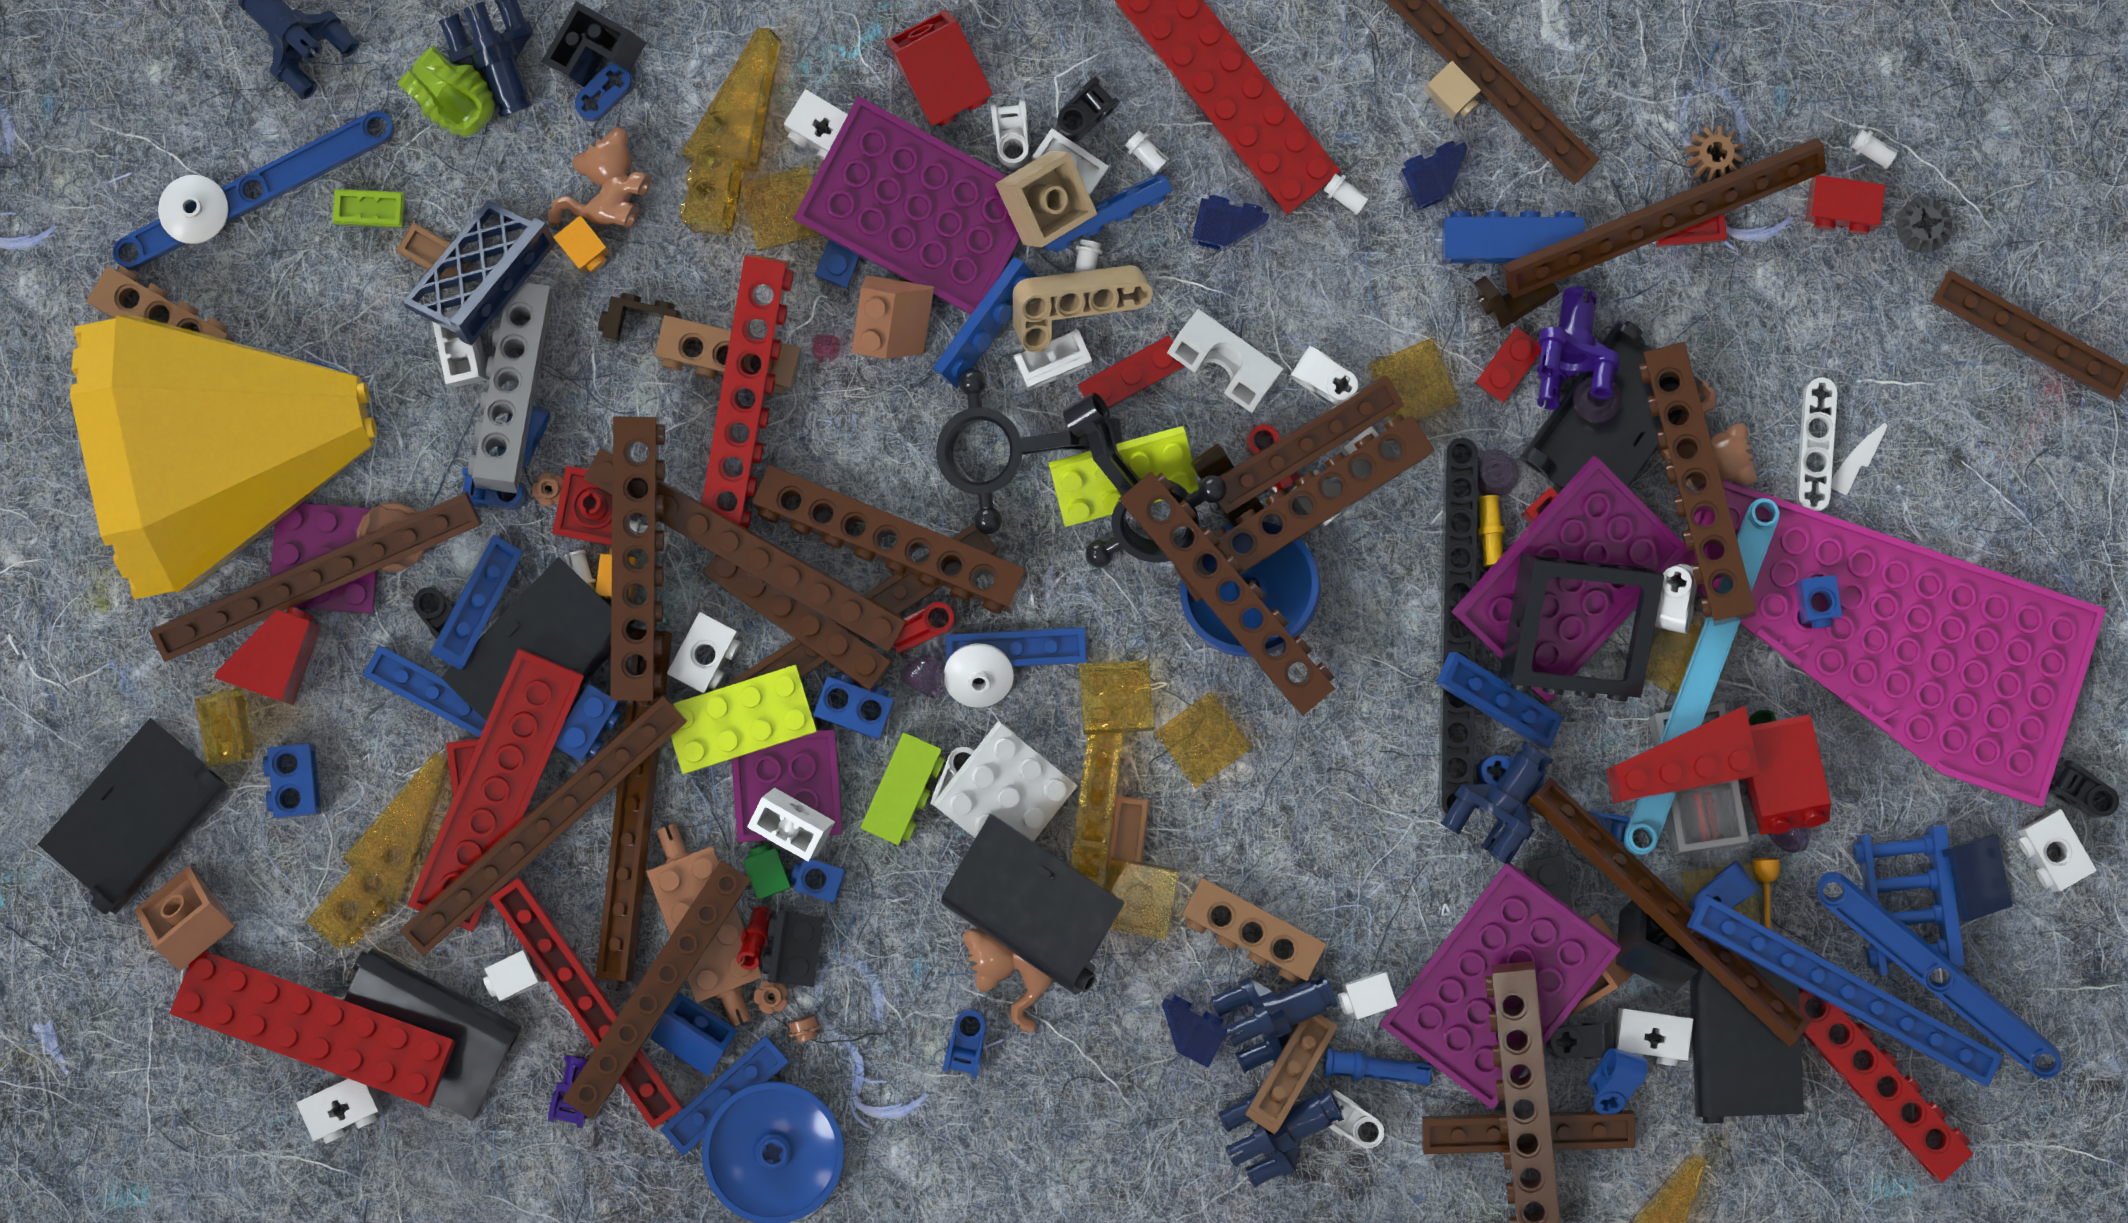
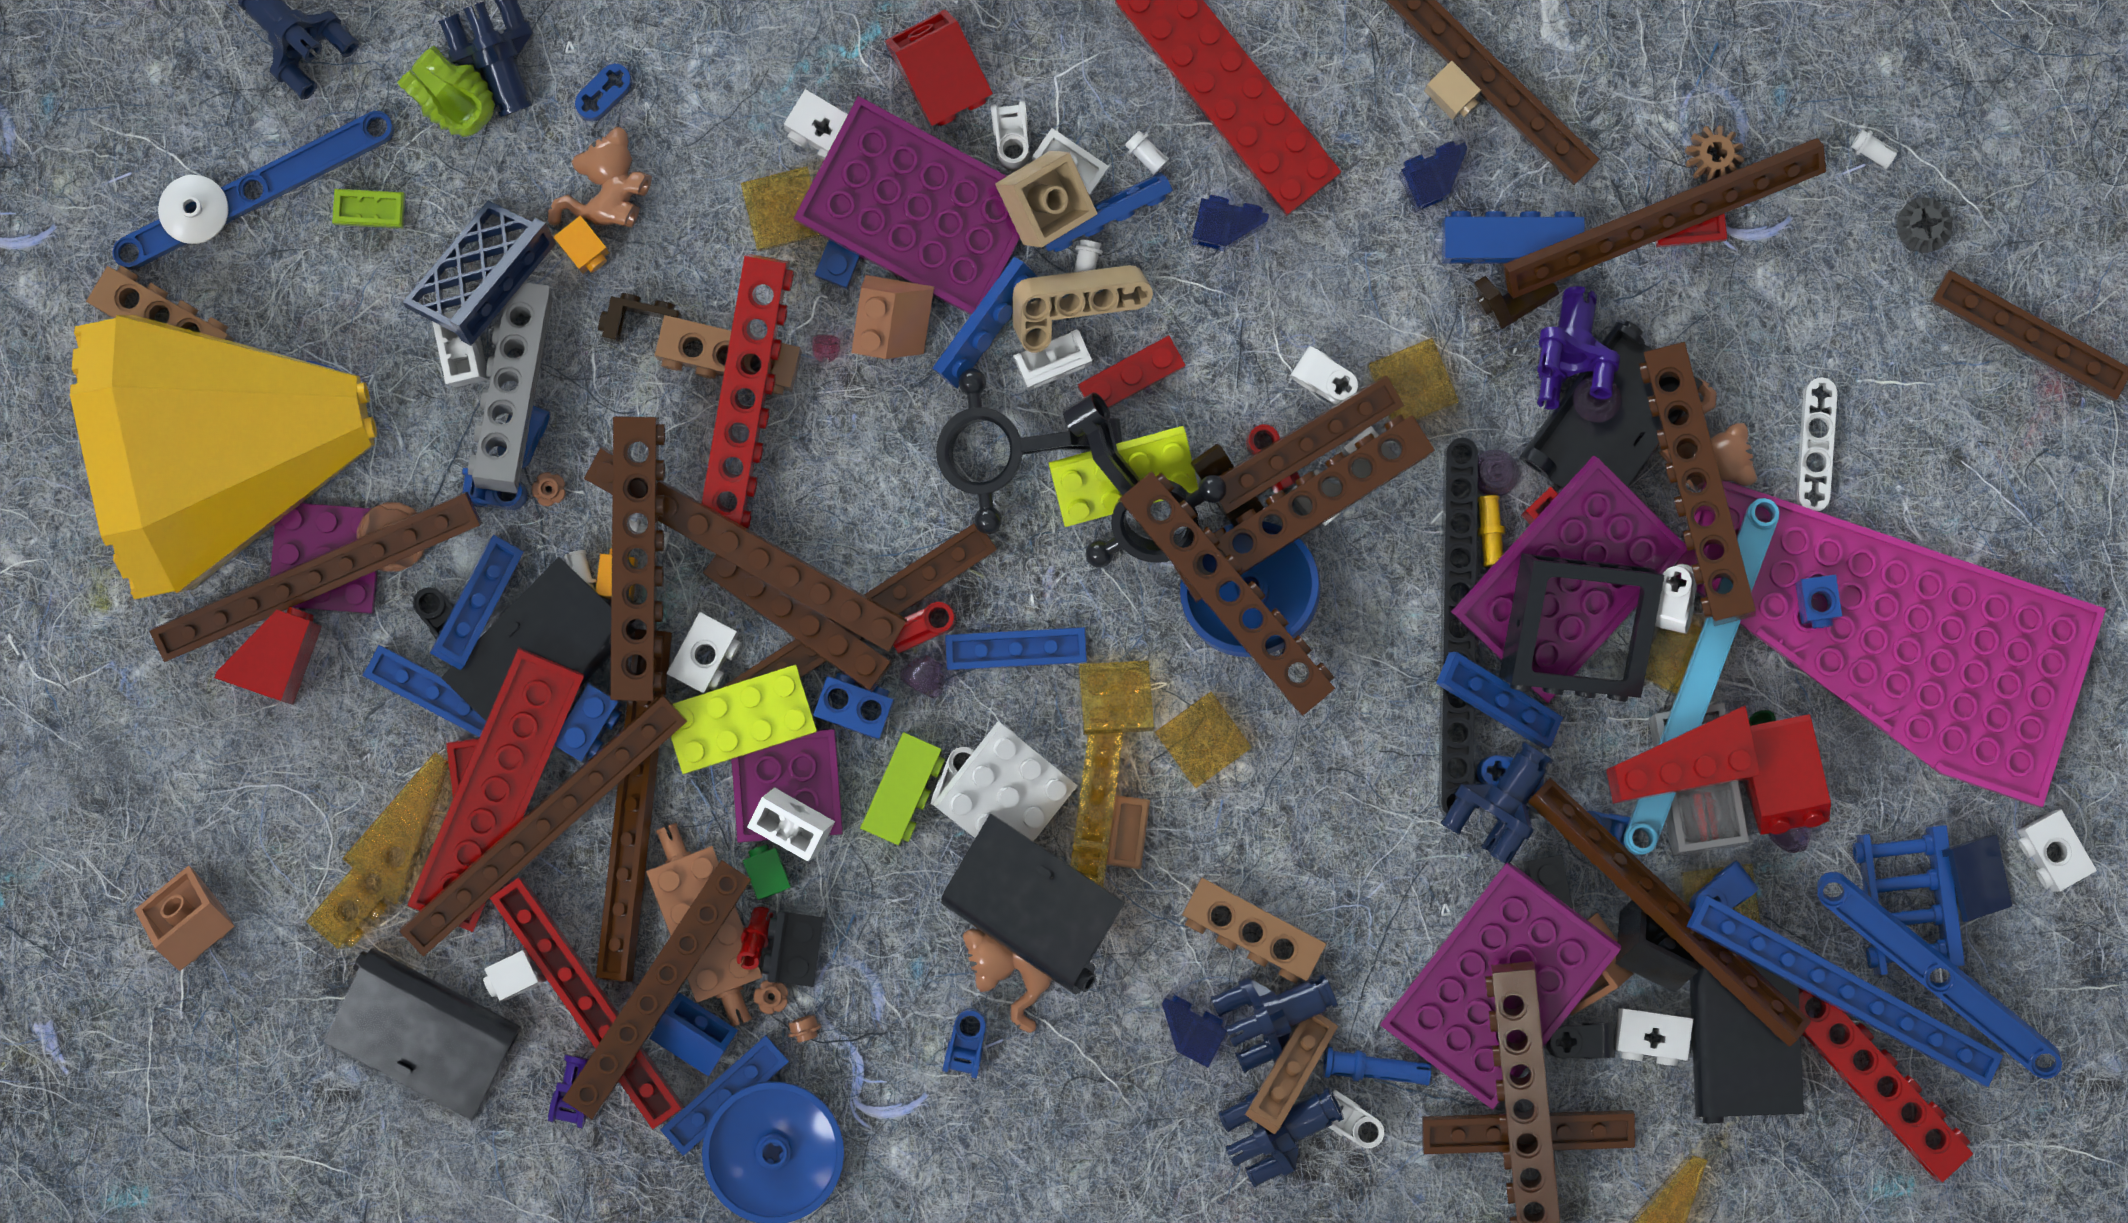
(151, 803): black door -> none
(225, 727): clear yellow plate -> none
(302, 779): blue brick -> none
(313, 1028): red plate -> none
(319, 1113): white brick -> none
(425, 249): medium nougat tile -> none
(583, 510): red plate -> none
(586, 40): black brick -> none
(744, 108): clear yellow brick -> none
(781, 485): reddish brown brick -> none
(829, 891): blue brick -> none
(975, 662): white dish -> none
(1090, 106): black piece -> none
(1146, 893): clear yellow plate -> none
(1208, 341): white arch -> none
(1346, 193): white pin -> none
(1367, 996): white brick -> none
(1509, 365): red plate -> none
(1616, 1080): blue piece -> none
(1766, 871): light orange hinge -> none
(1845, 204): red brick -> none
(1858, 457): white sticker -> none
(2082, 789): black piece -> none

